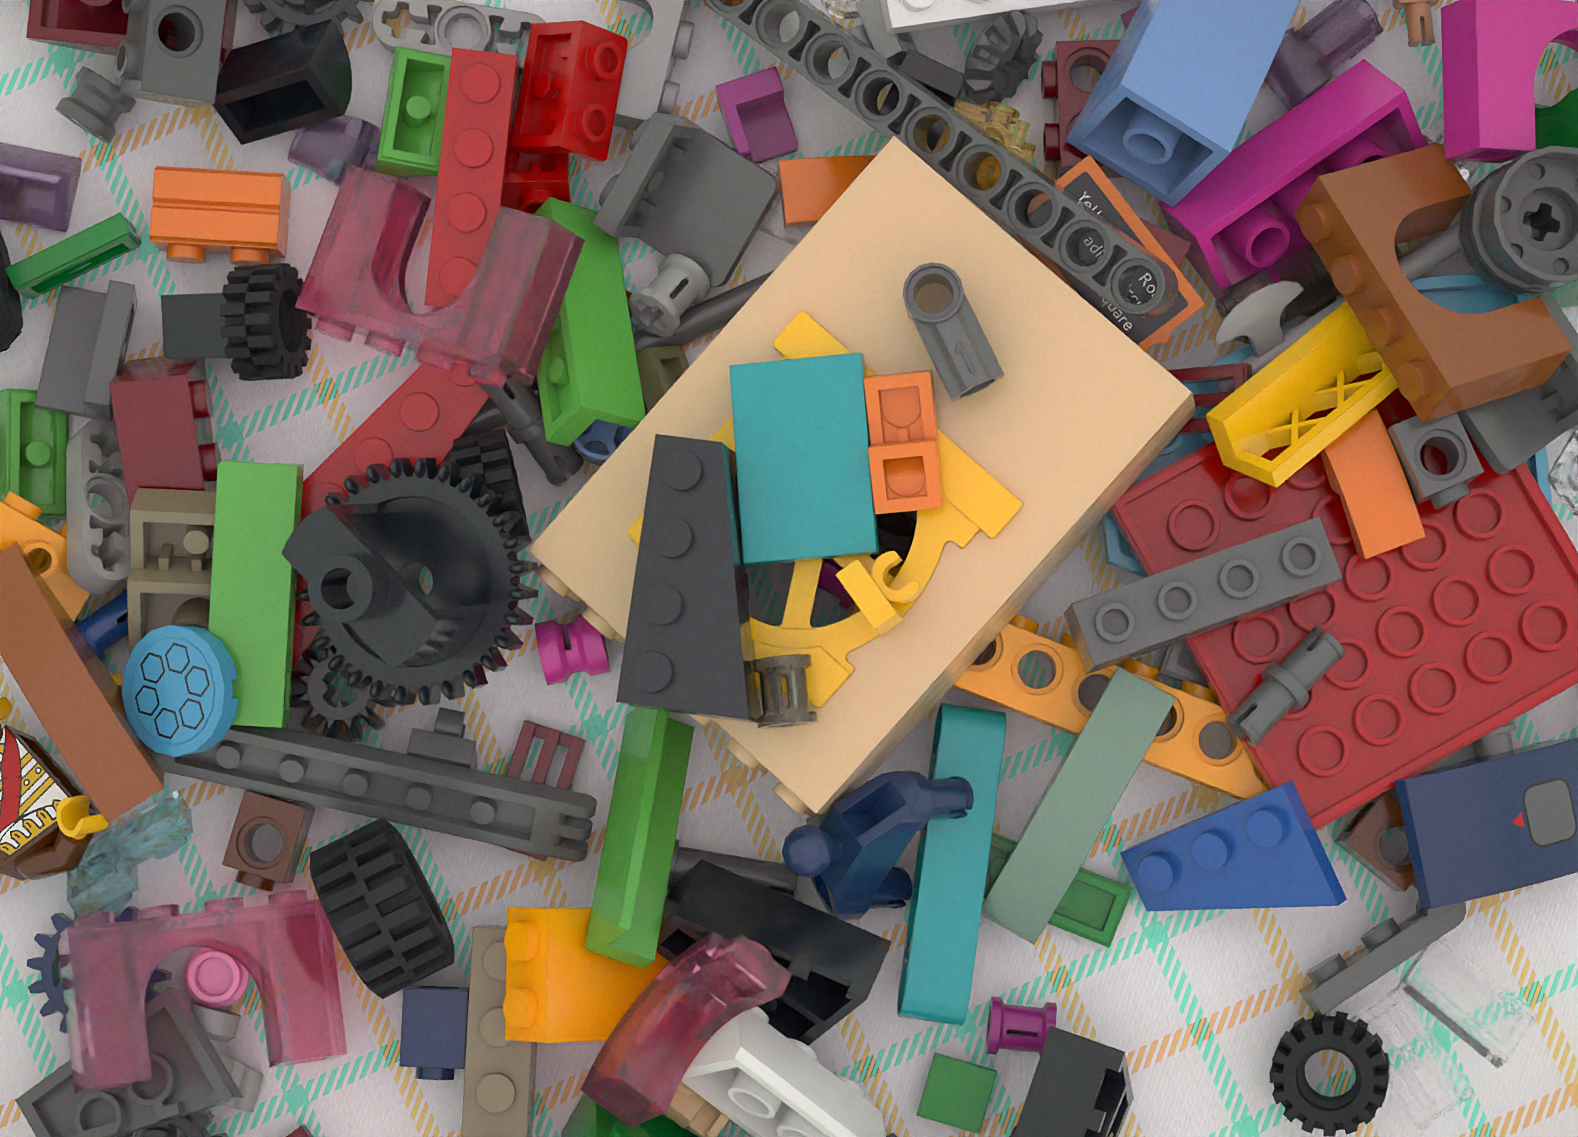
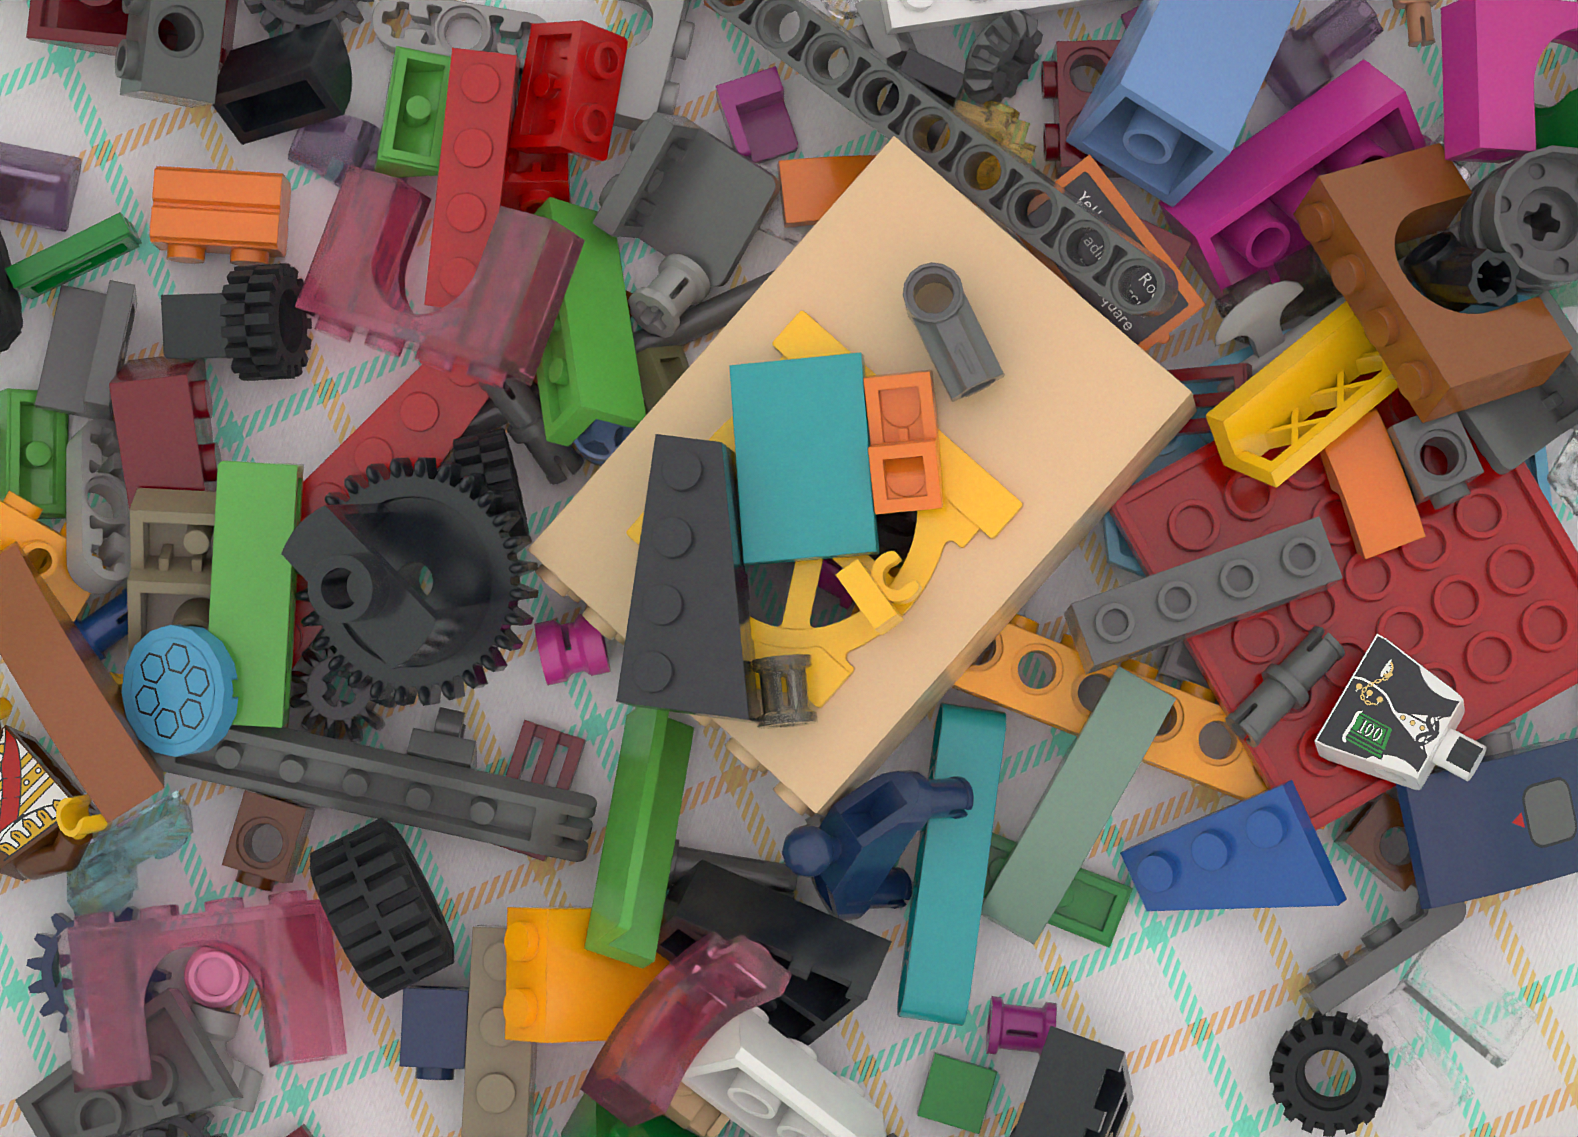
(95, 105): dark grey wheel -> none
(1398, 722): none -> torso
(1461, 275): none -> black piece

